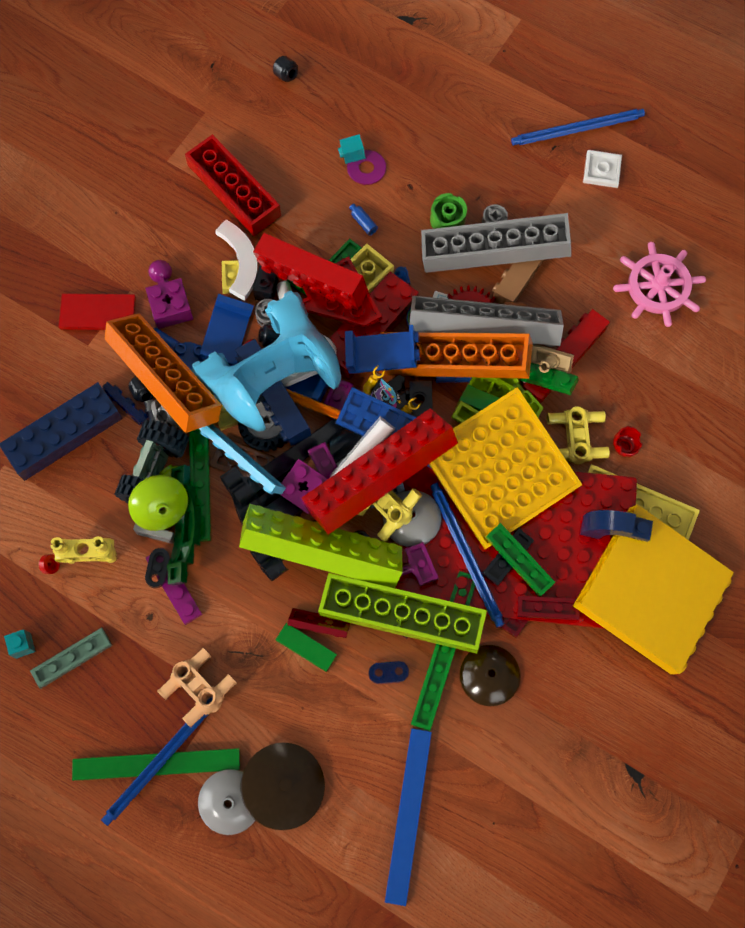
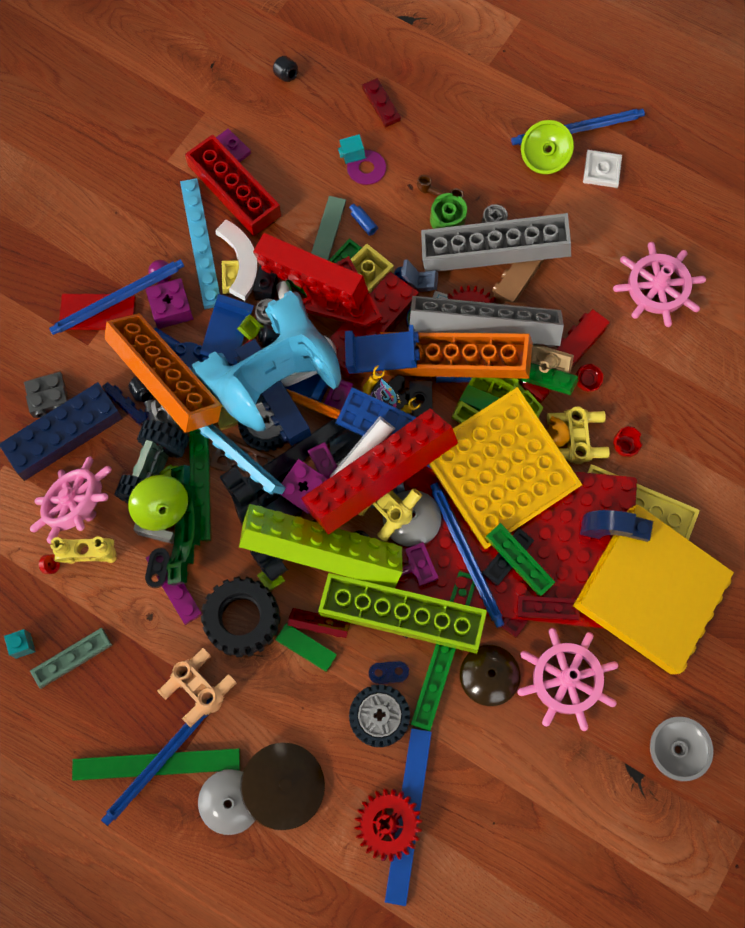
(45, 394): none -> dark grey plate
(71, 500): none -> bright pink piece
(116, 297): none -> blue piece
(200, 242): none -> medium azure plate
(222, 598): none -> black tyre
(234, 145): none -> magenta plate
(249, 327): none -> lime plate
(268, 583): none -> lime plate
(329, 227): none -> sand green tile
(381, 102): none -> dark red plate
(391, 704): none -> wheel
(401, 808): none -> red gear
(419, 280): none -> sand blue bracket
(424, 186): none -> reddish brown bar
(541, 136): none -> lime dish
(558, 431): none -> light orange hair
(568, 679): none -> bright pink piece
(589, 377): none -> red hair
(695, 748): none -> light grey dish

